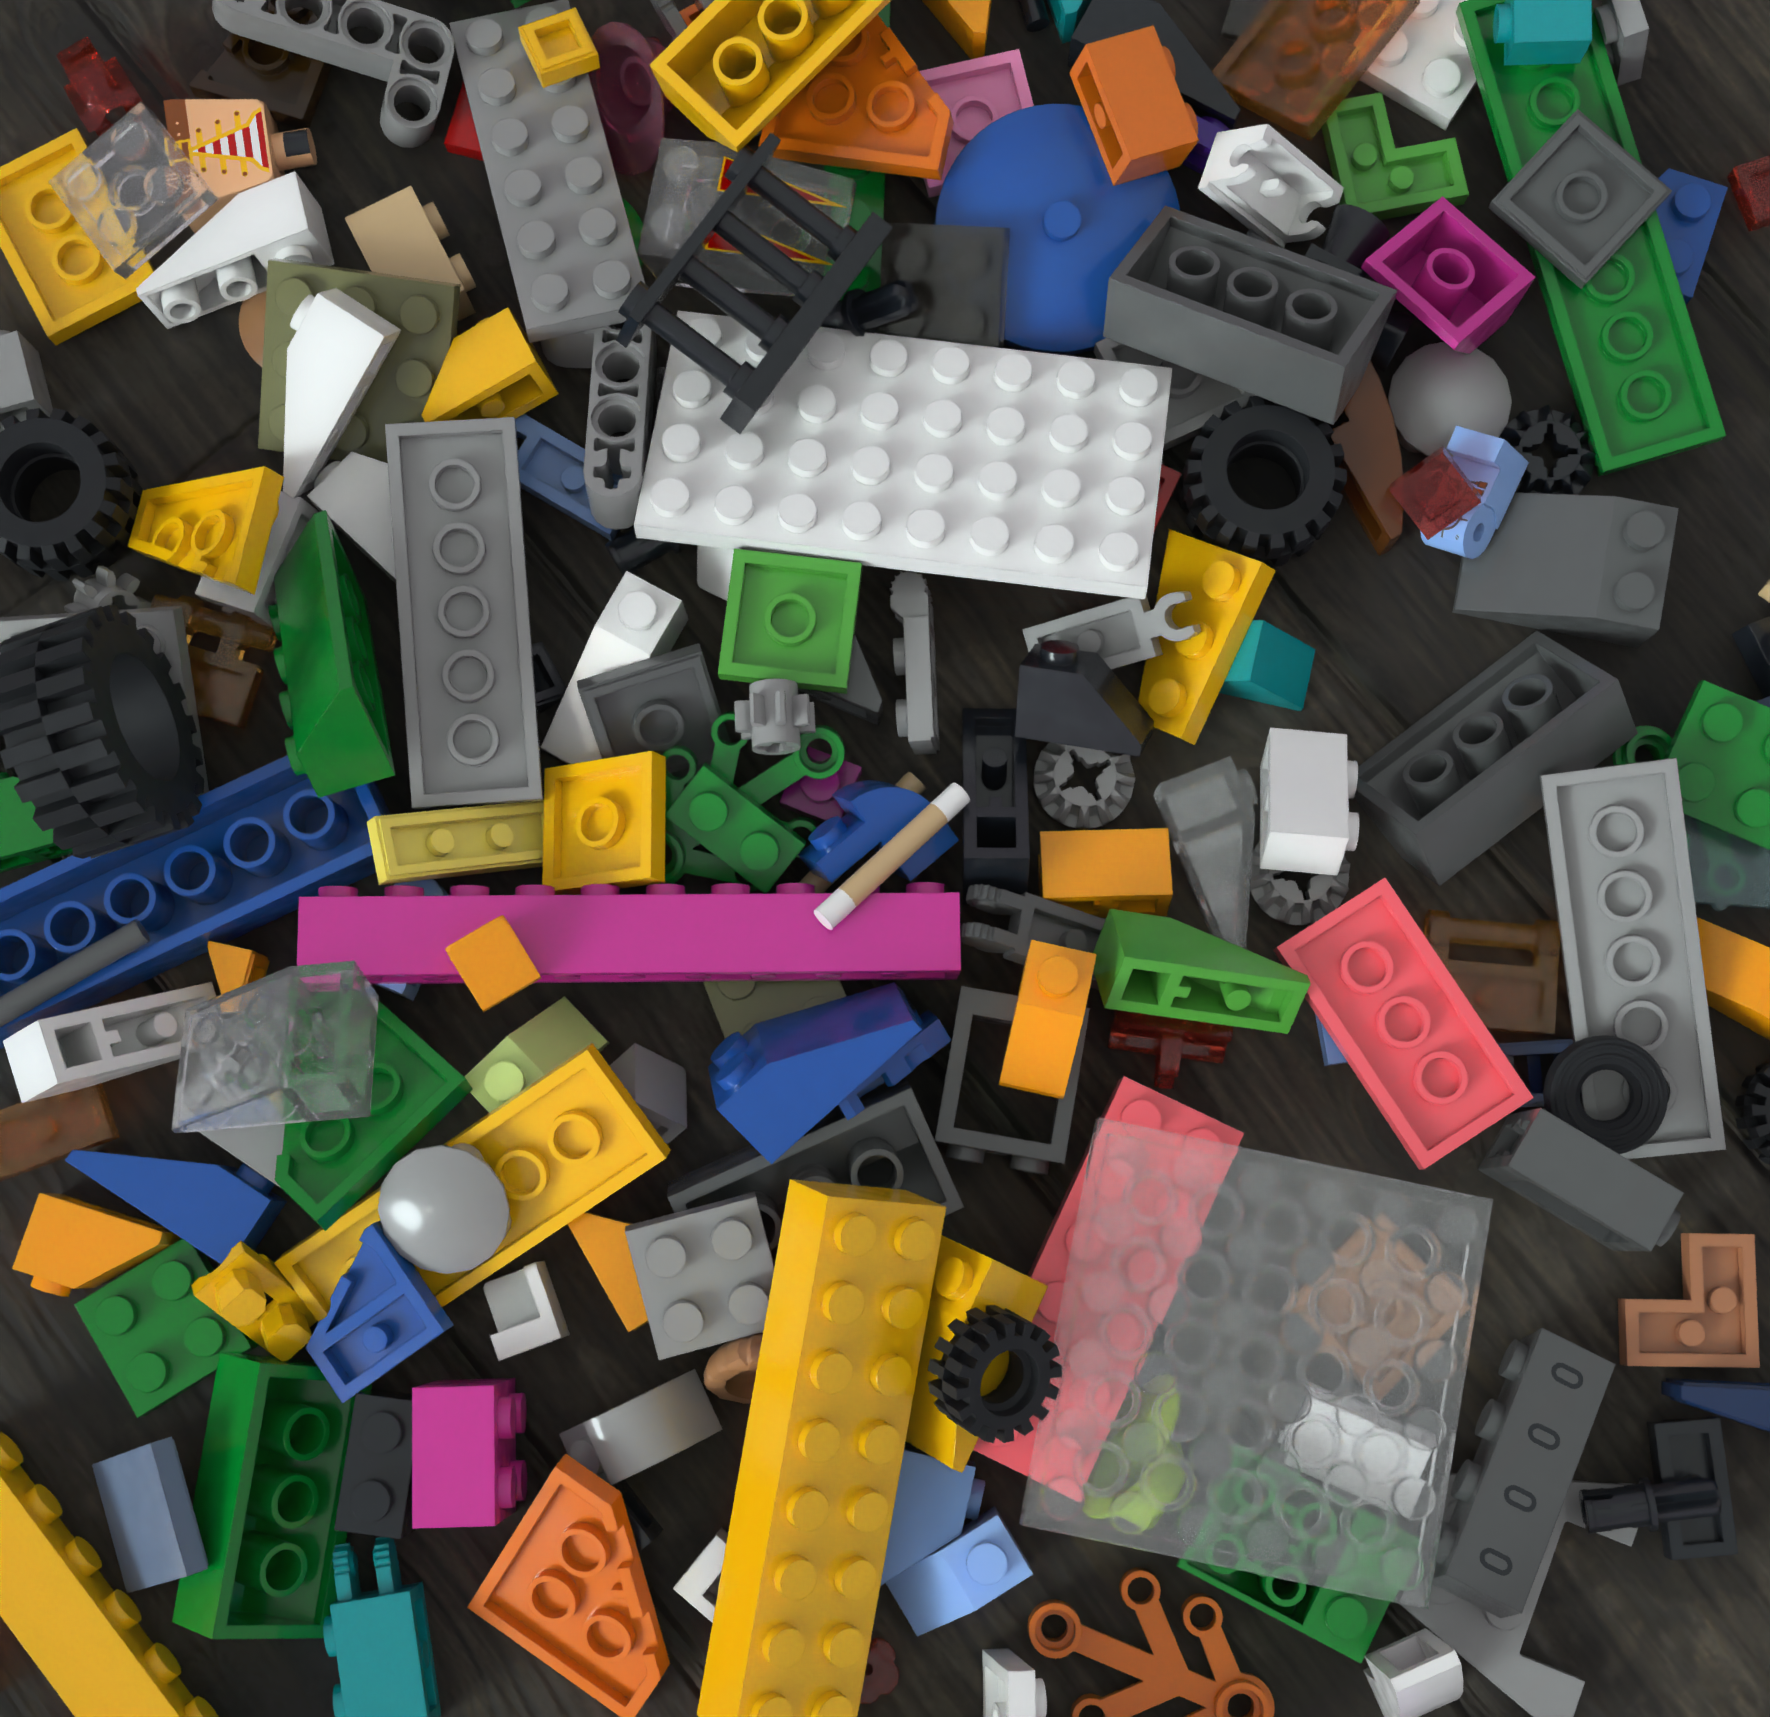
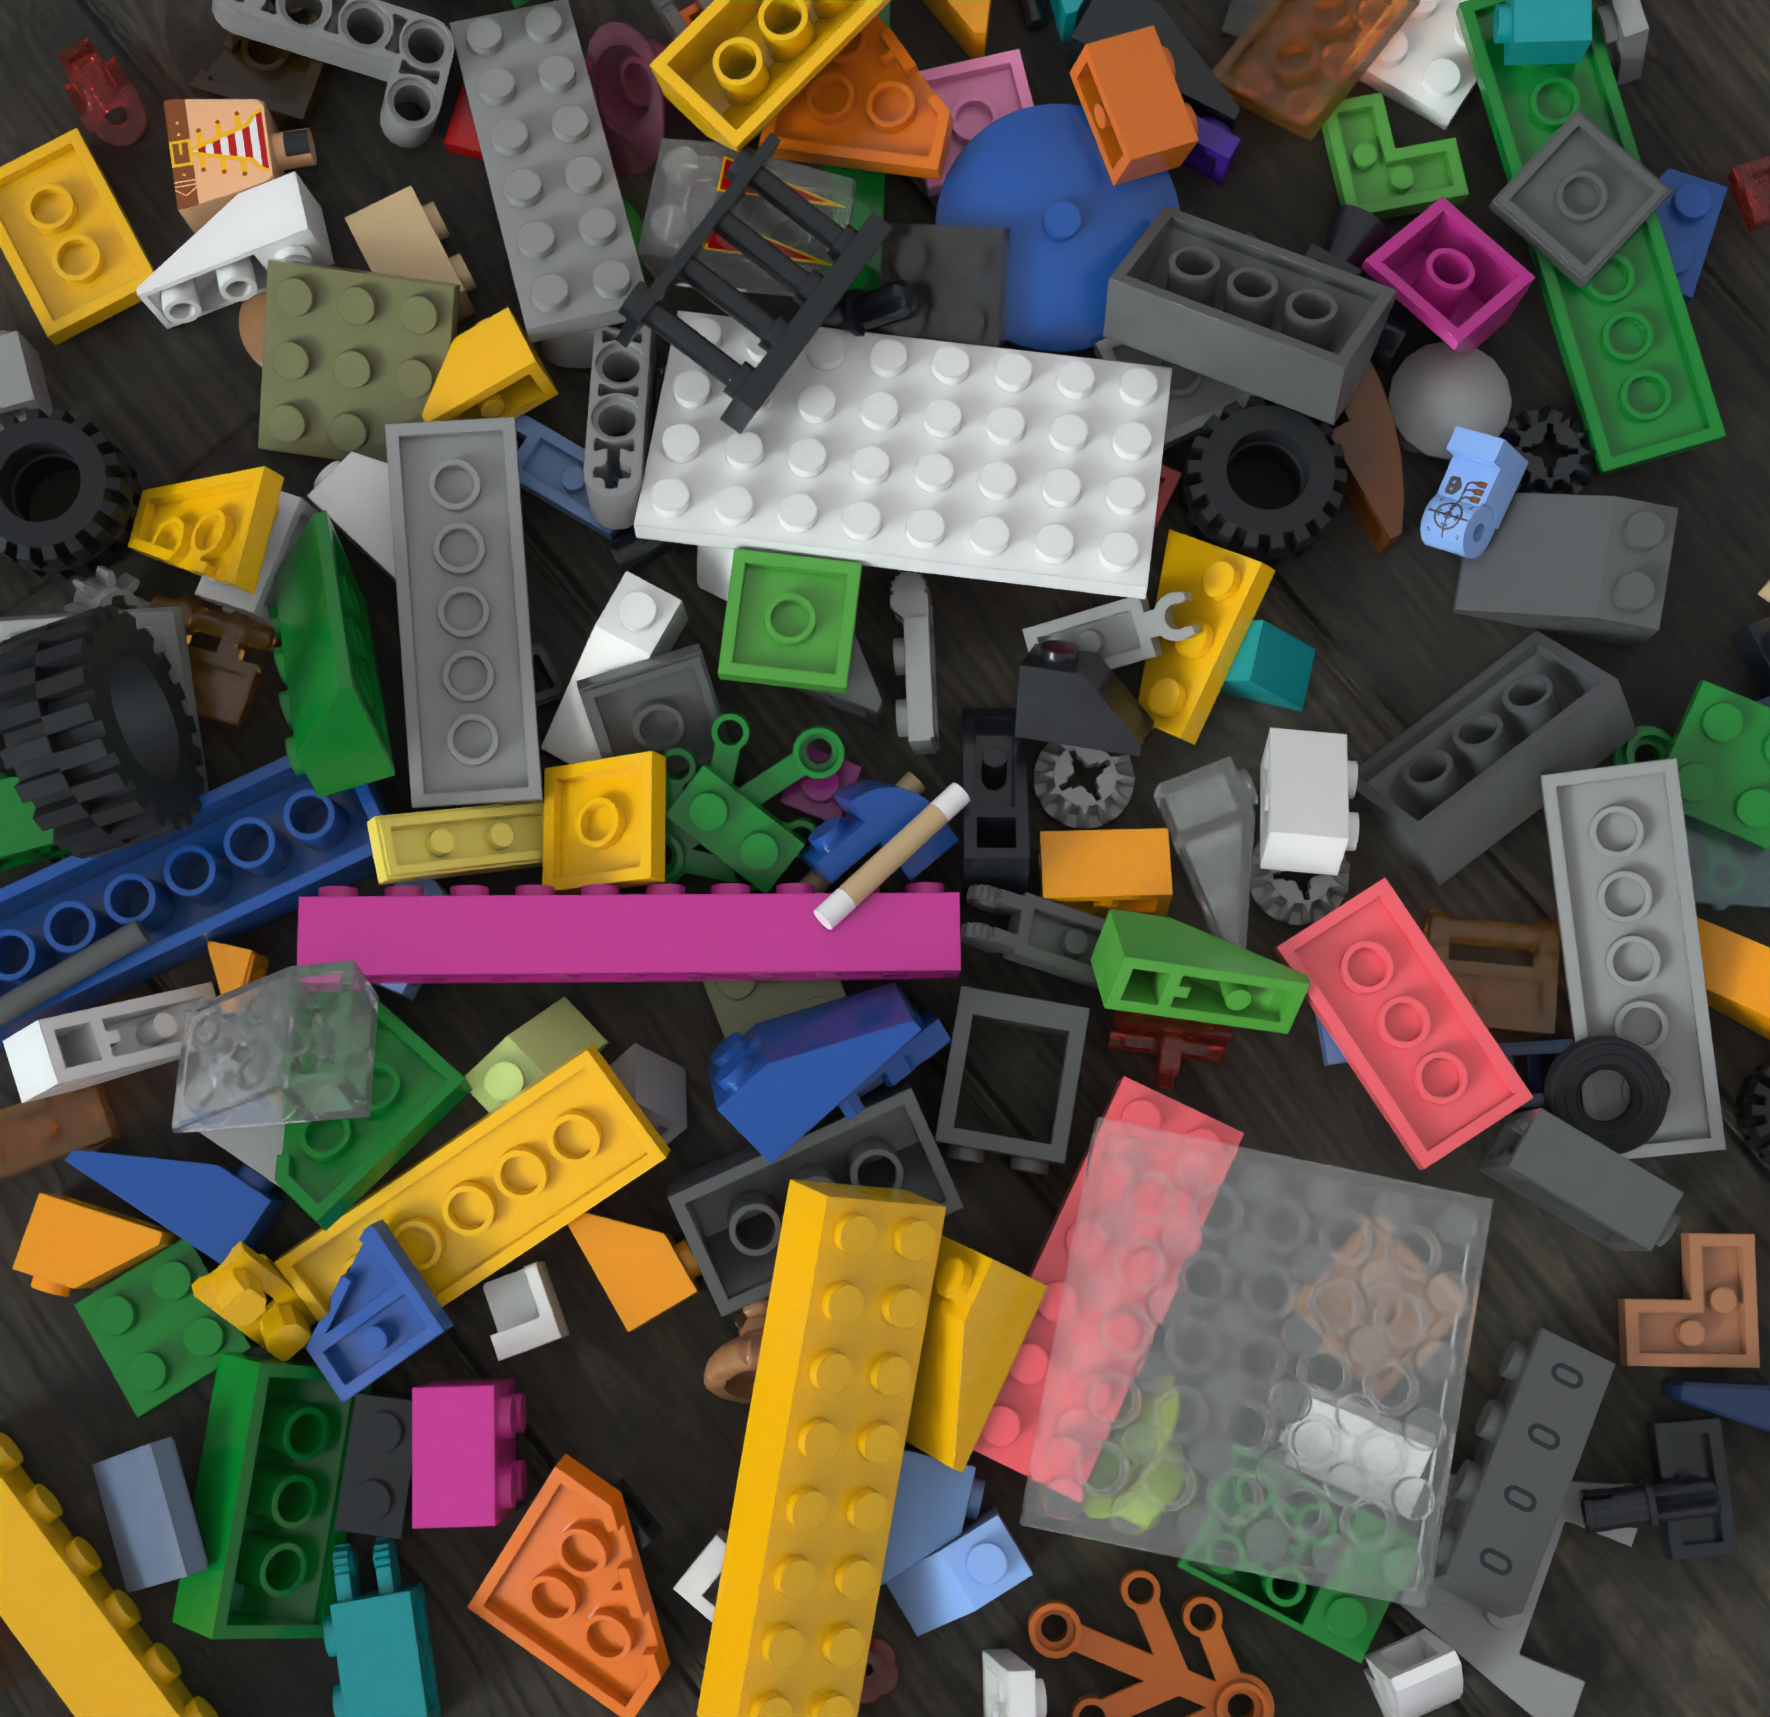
(133, 190): clear plate -> none
(327, 376): white slope -> none
(444, 1208): light grey dish -> none
(493, 963): light orange slope -> none
(559, 47): yellow tile -> none
(644, 1429): light grey brick -> none
(703, 1274): light grey plate -> none
(774, 716): light grey gear -> none
(1020, 1390): black tyre -> none
(1047, 1019): light orange slope -> none
(1268, 184): white hinge -> none
(1435, 493): clear red plate -> none

